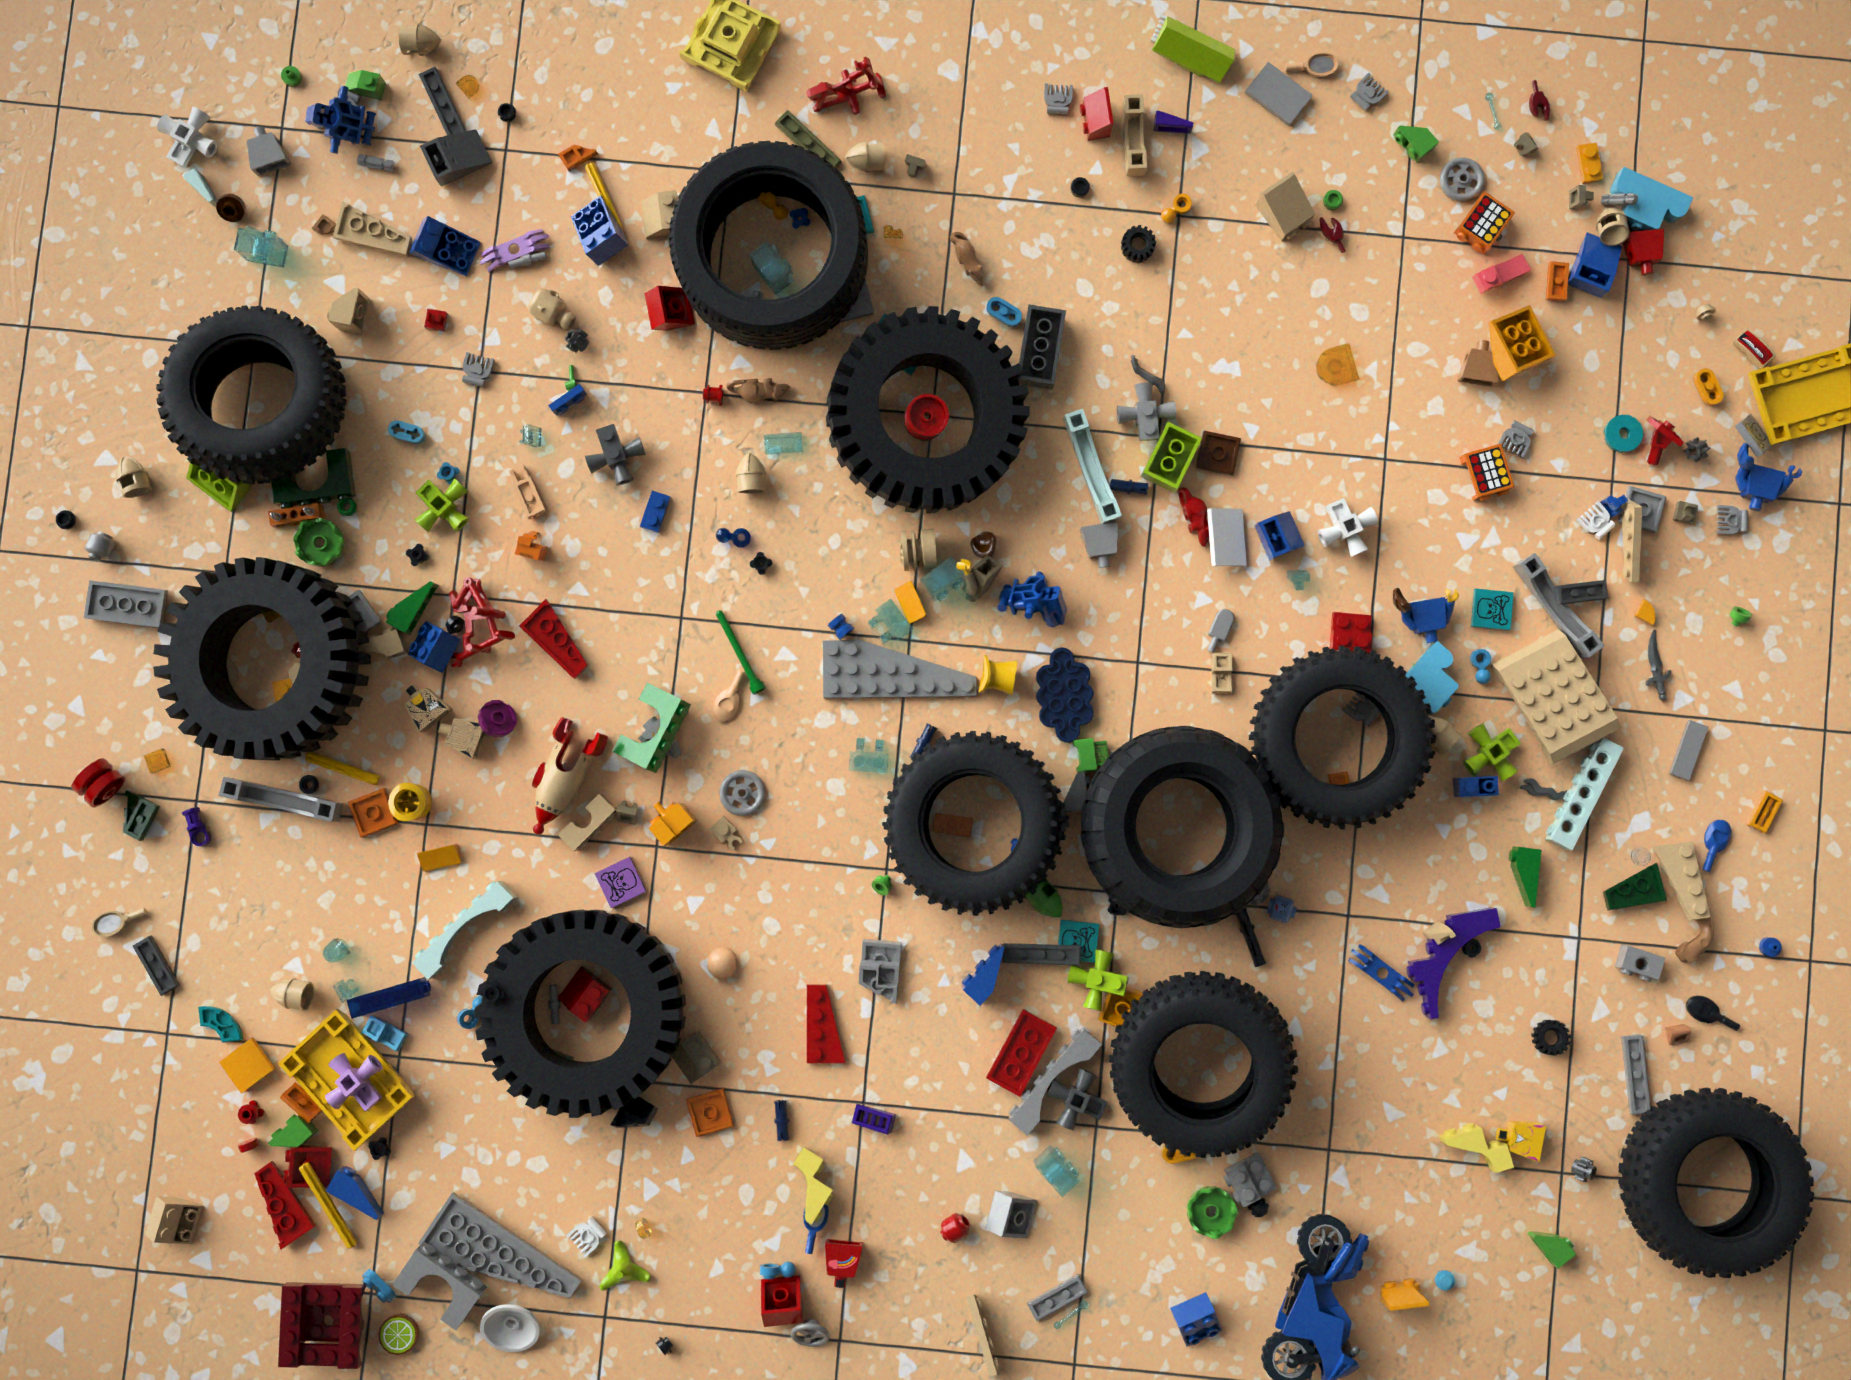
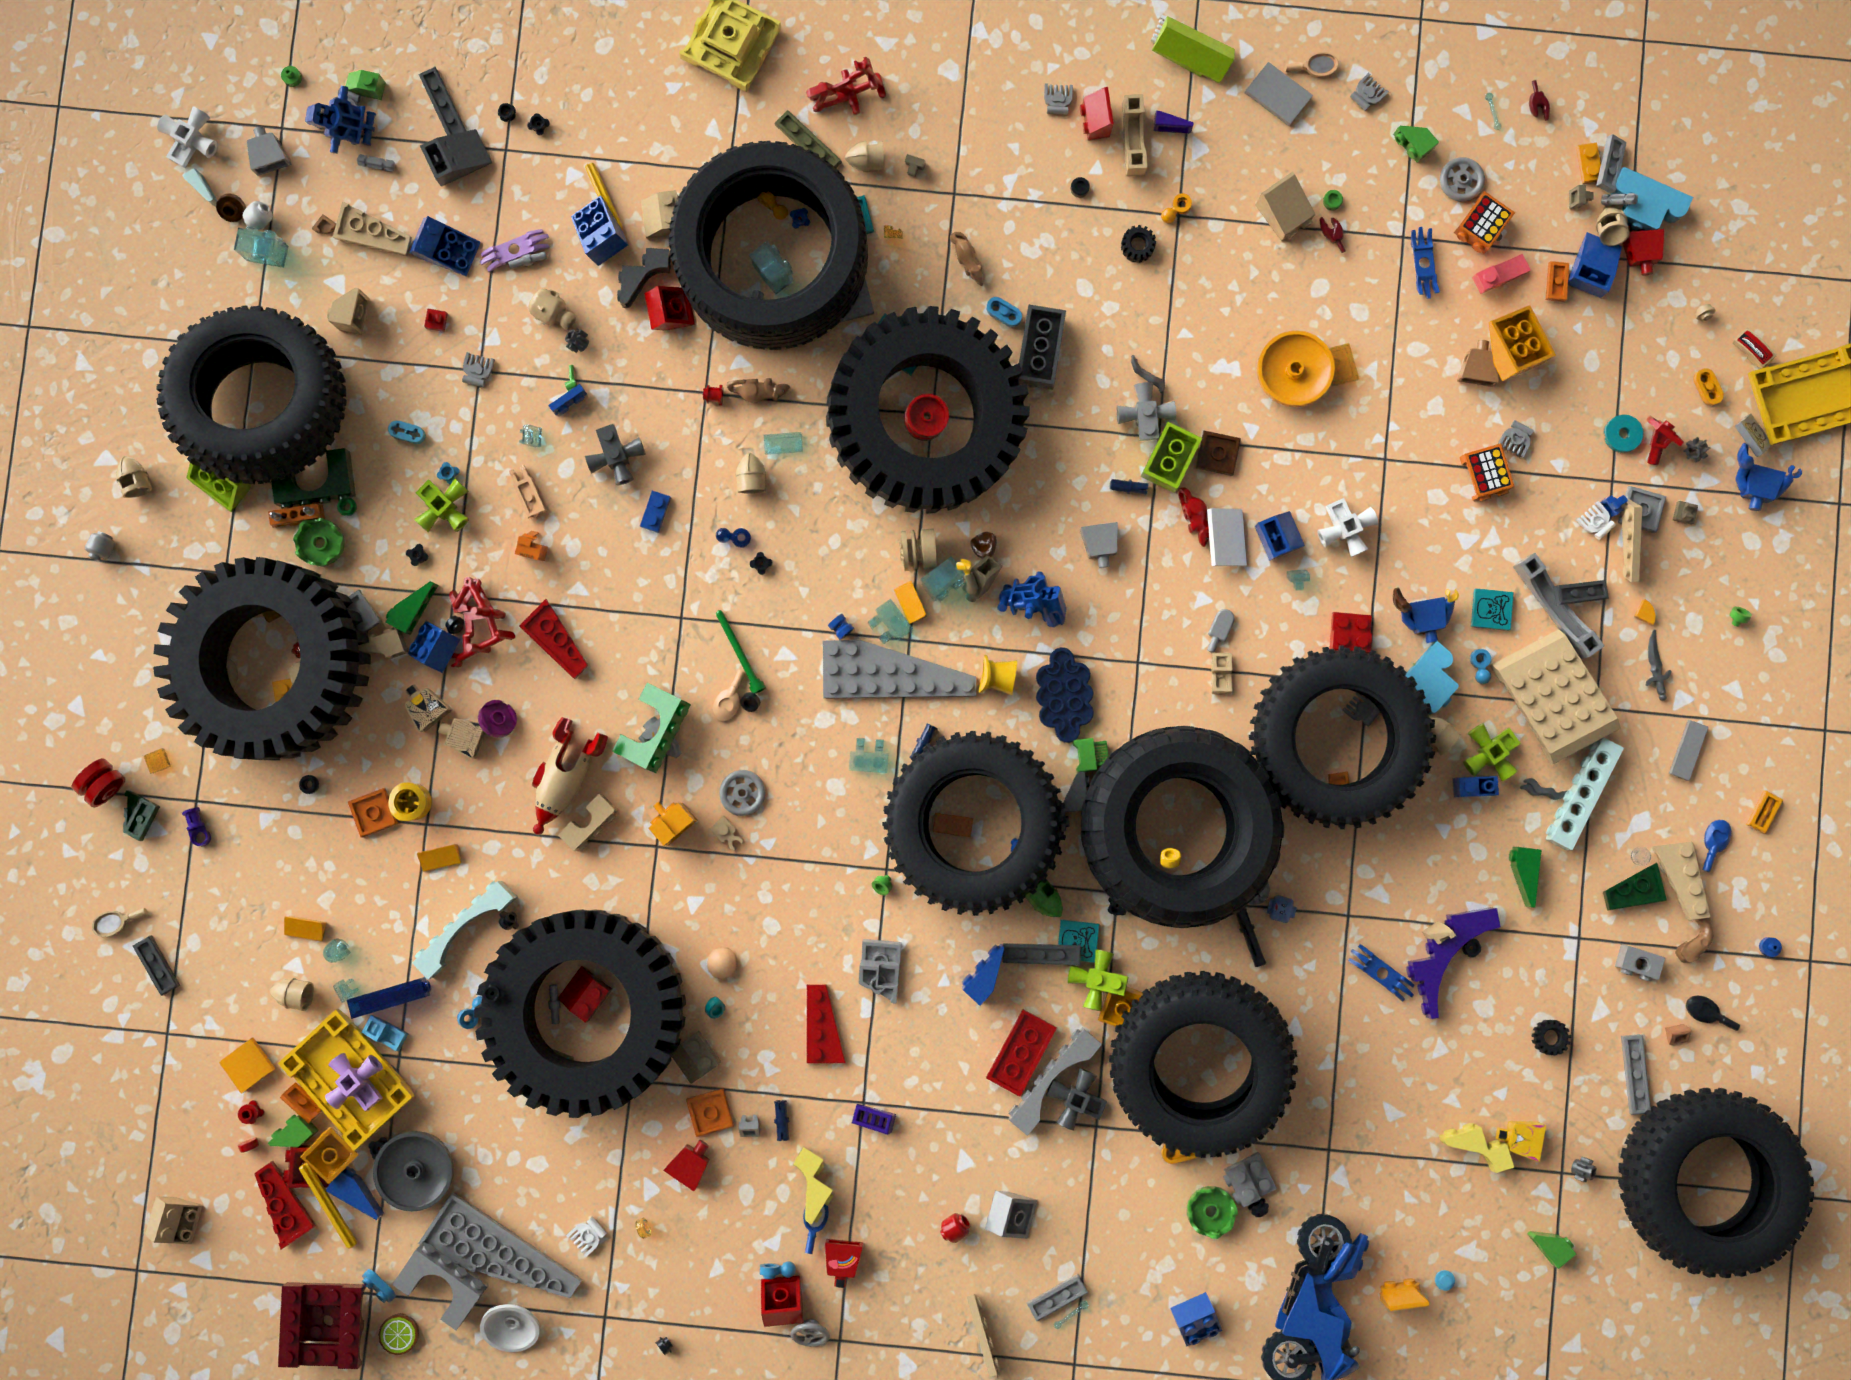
(65, 519): black plate -> none
(125, 604): light grey plate -> none
(221, 1022): teal tile -> none
(257, 215): none -> white head
(280, 799): light grey arch -> none
(304, 928): none -> light orange slope
(329, 1155): none -> light orange slope
(342, 768): yellow axle -> none
(413, 1171): none -> dark grey dish
(417, 38): tan helmet -> none
(468, 85): clear yellow tile -> none
(508, 920): none -> black plate
(537, 118): none -> black plate
(576, 155): orange tile -> none
(620, 882): medium lavender tile -> none
(623, 1269): lime piece -> none
(627, 814): dark tan tile -> none
(635, 277): none -> dark grey arch
(635, 1114): black wing -> none
(689, 1165): none -> red torso
(714, 1008): none -> teal tile
(749, 1129): none -> light grey tile
(750, 702): none -> black tile
(1056, 1171): clear light blue brick -> none
(1084, 448): light aqua arch -> none
(1170, 858): none -> yellow tile
(1295, 368): none -> light orange dish
(1424, 251): none -> blue piece
(1528, 143): dark tan tile -> none
(1611, 163): none -> light grey plate
(1735, 520): light grey piece -> none

